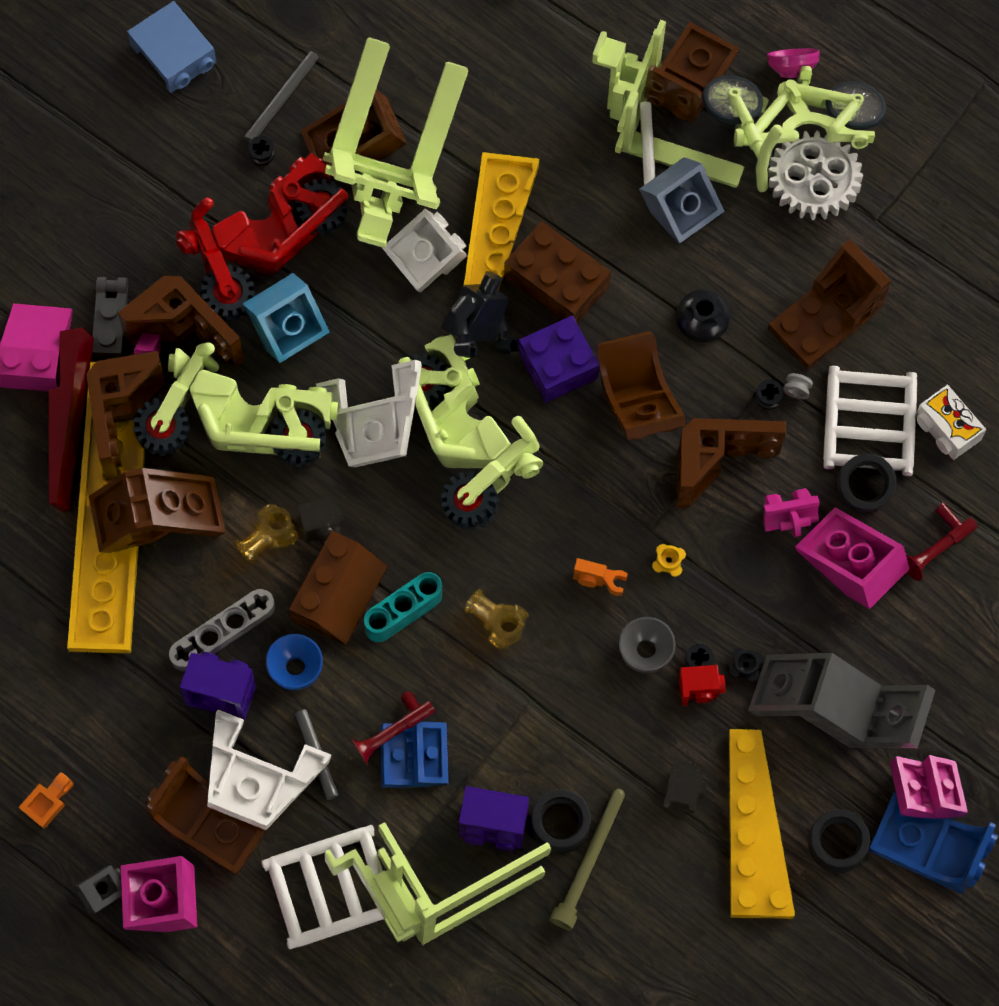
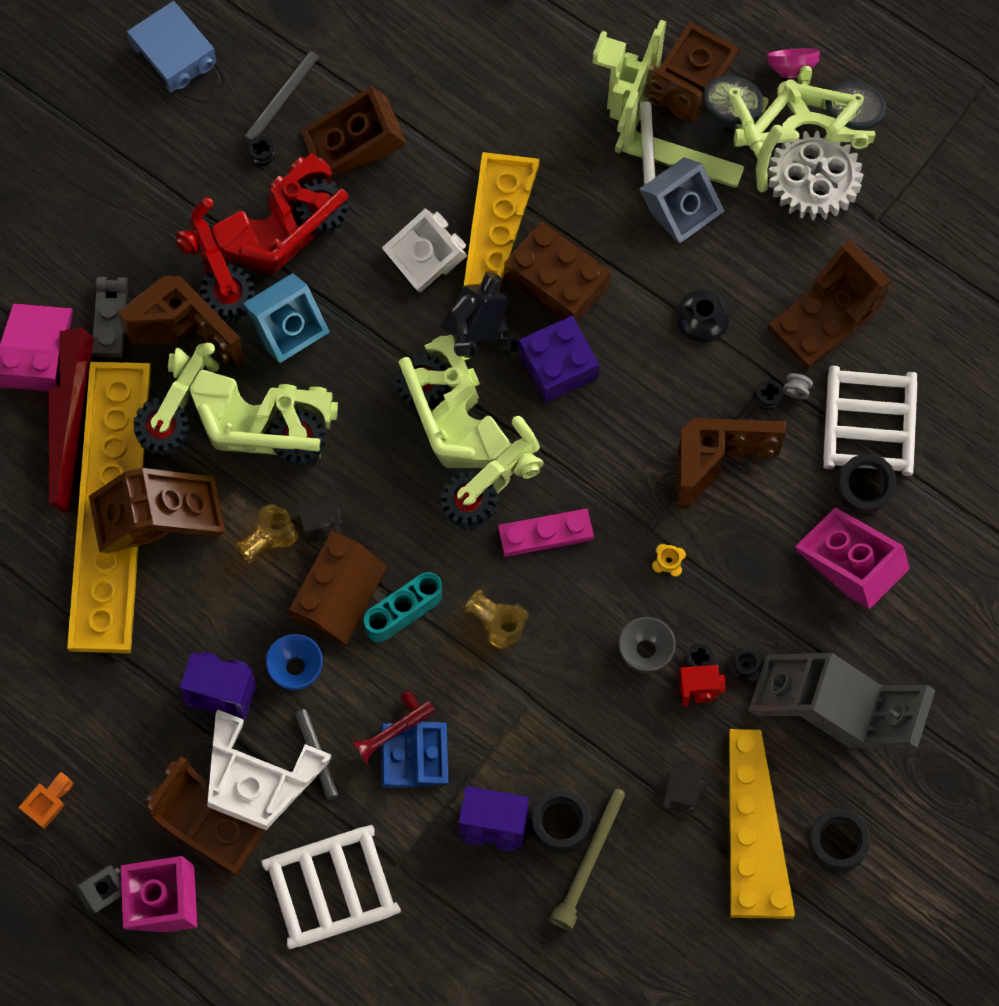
(125, 381): reddish brown bracket -> none
(148, 343): dark pink piece -> none
(218, 625): light grey beam -> none
(377, 212): yellowish green piece -> none
(377, 428): white wing -> none
(411, 917): yellowish green piece -> none
(545, 532): none -> dark pink plate
(593, 574): orange plate -> none
(637, 387): reddish brown bracket -> none
(790, 514): dark pink hips -> none
(928, 787): dark pink slope -> none
(934, 847): blue bracket -> none
(950, 422): white brick -> none
(958, 532): dark red piece -> none

